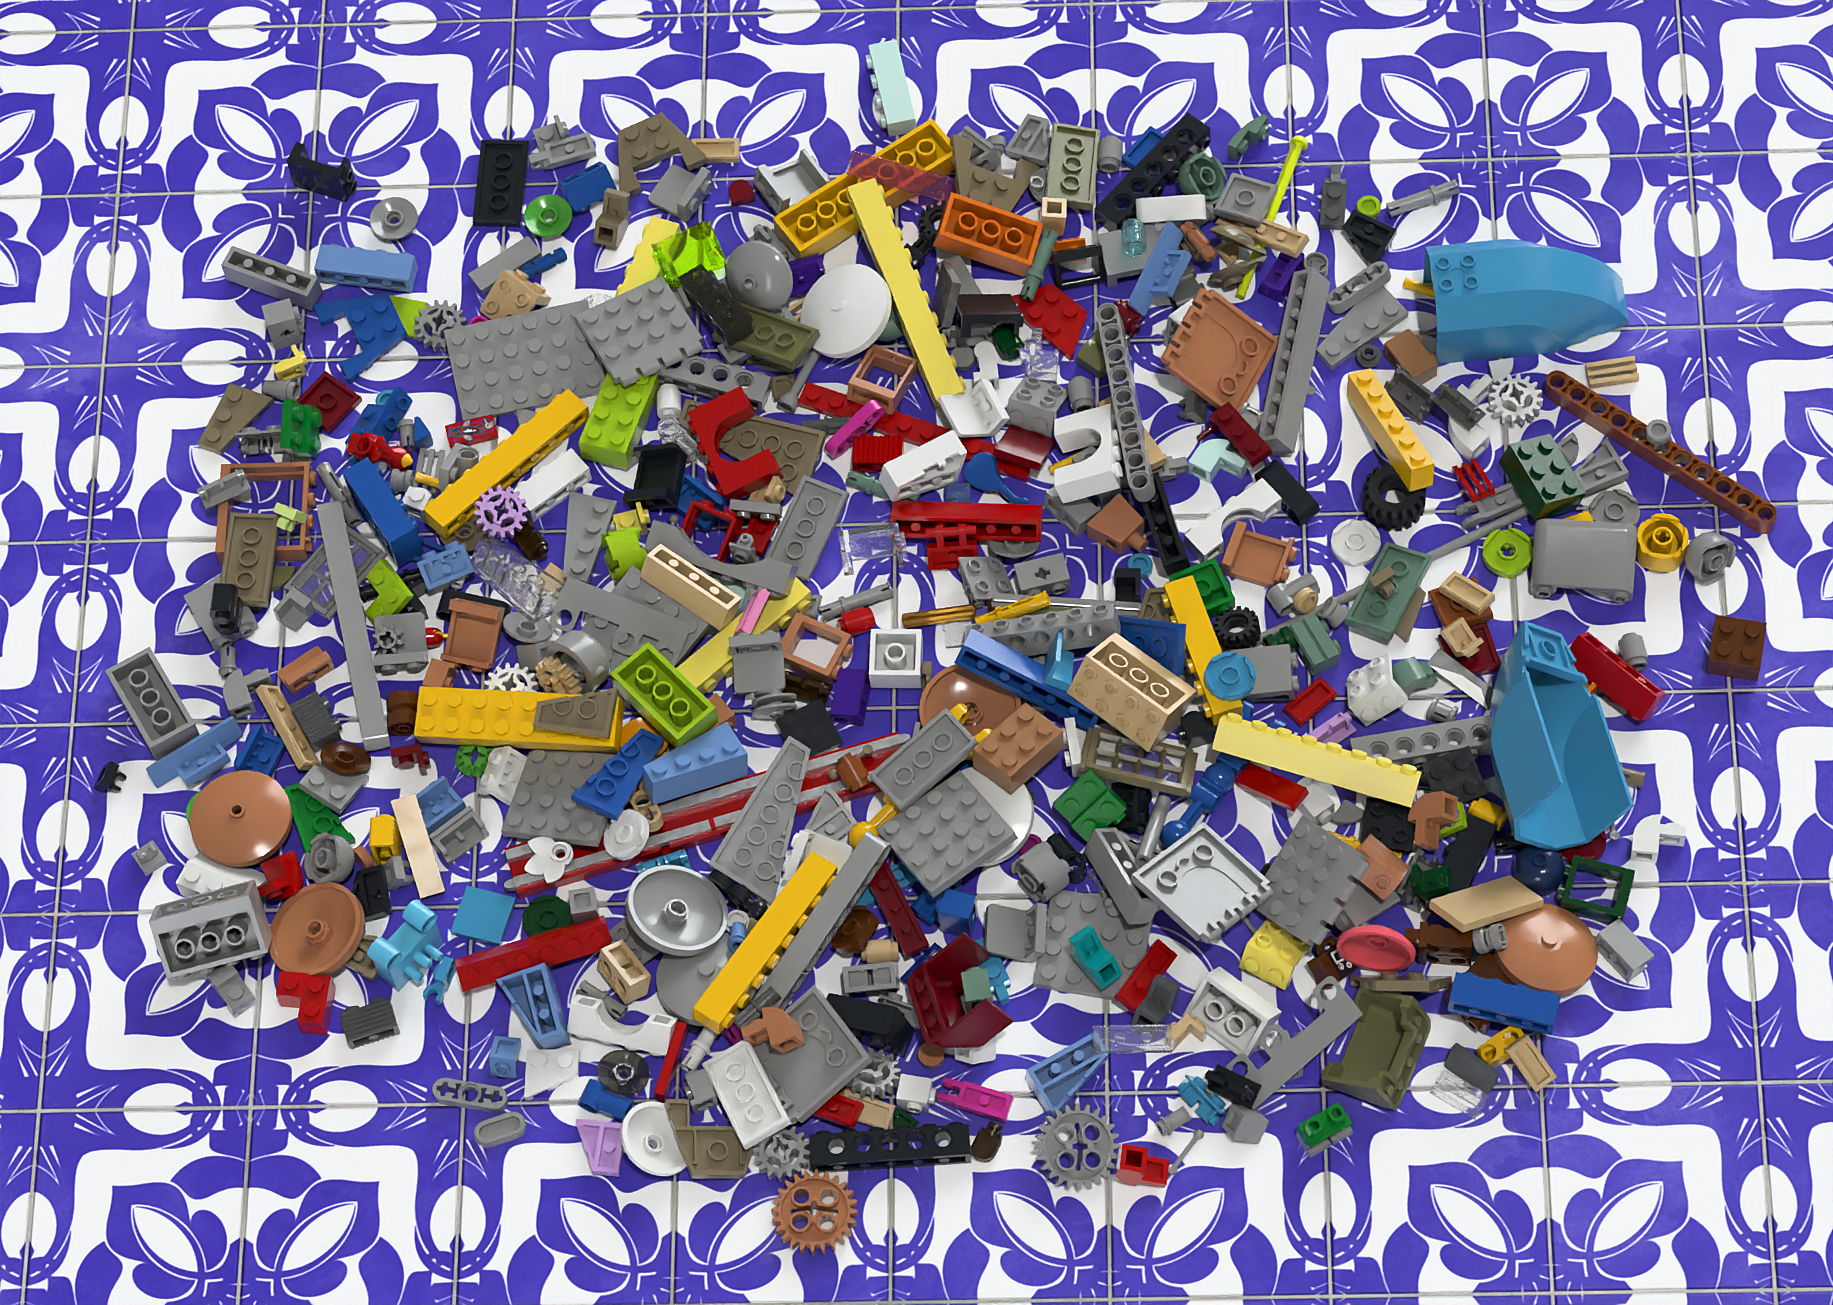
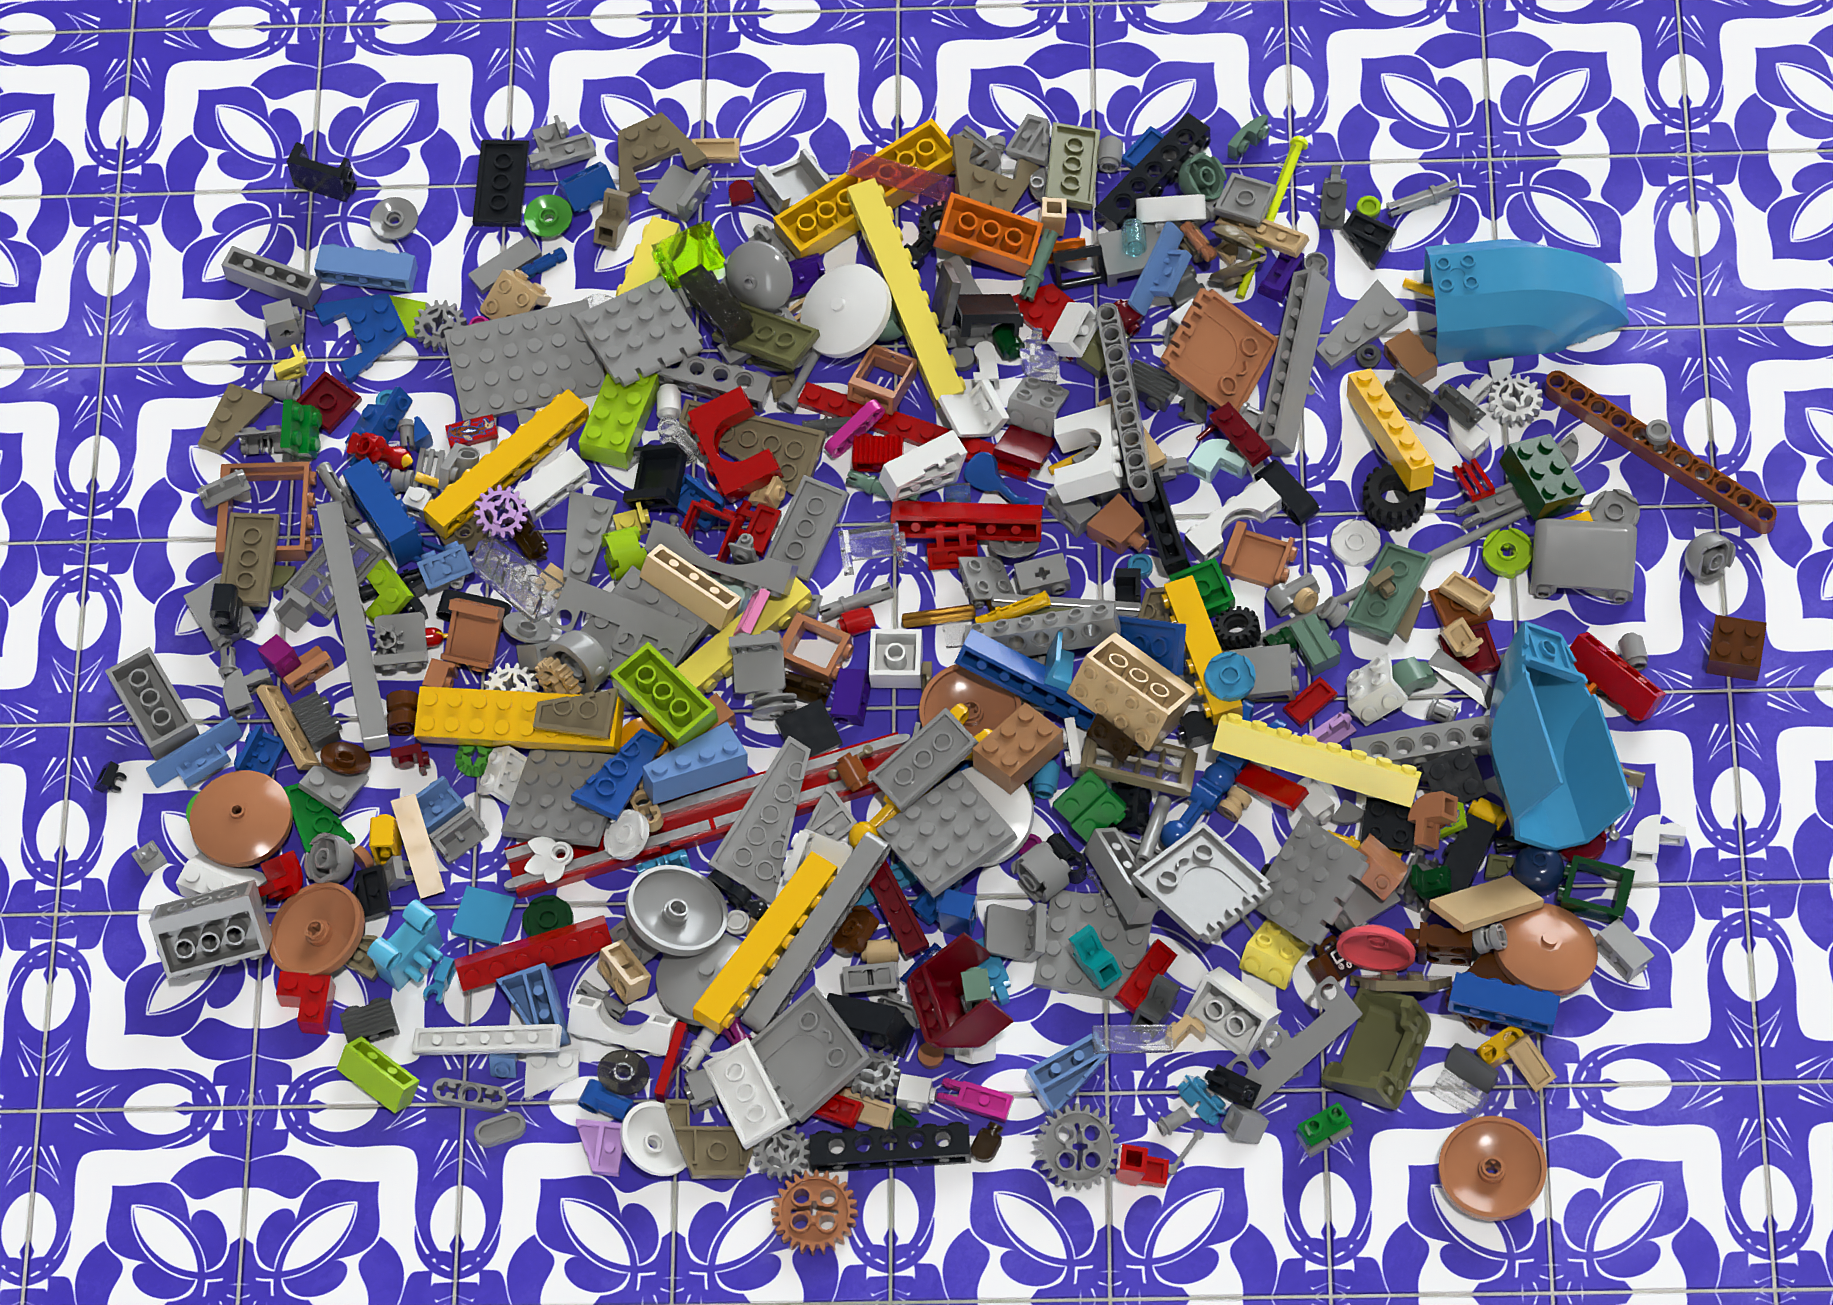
(230, 987): light grey brick -> none
(279, 656): none -> magenta brick
(289, 516): yellowish green tile -> none
(378, 1074): none -> lime brick
(487, 1039): none -> white tile
(583, 904): light grey panel -> none
(737, 936): medium blue pin -> none
(753, 1010): dark grey axle -> none
(766, 511): light grey plate -> none
(777, 1027): nougat brick -> none
(892, 88): light aqua brick -> none
(1046, 780): none -> dark azure brick
(1074, 329): none -> white brick
(1080, 394): light grey brick -> none
(1112, 738): none -> dark brown hinge
(1154, 386): none -> dark grey brick
(1234, 804): none -> tan wheel
(1376, 281): light grey beam -> none
(1498, 866): none -> olive tile
(1498, 1146): none -> nougat dish
(1601, 469): light grey wing -> none
(1611, 368): tan tile -> none
(1661, 543): yellow brick -> none

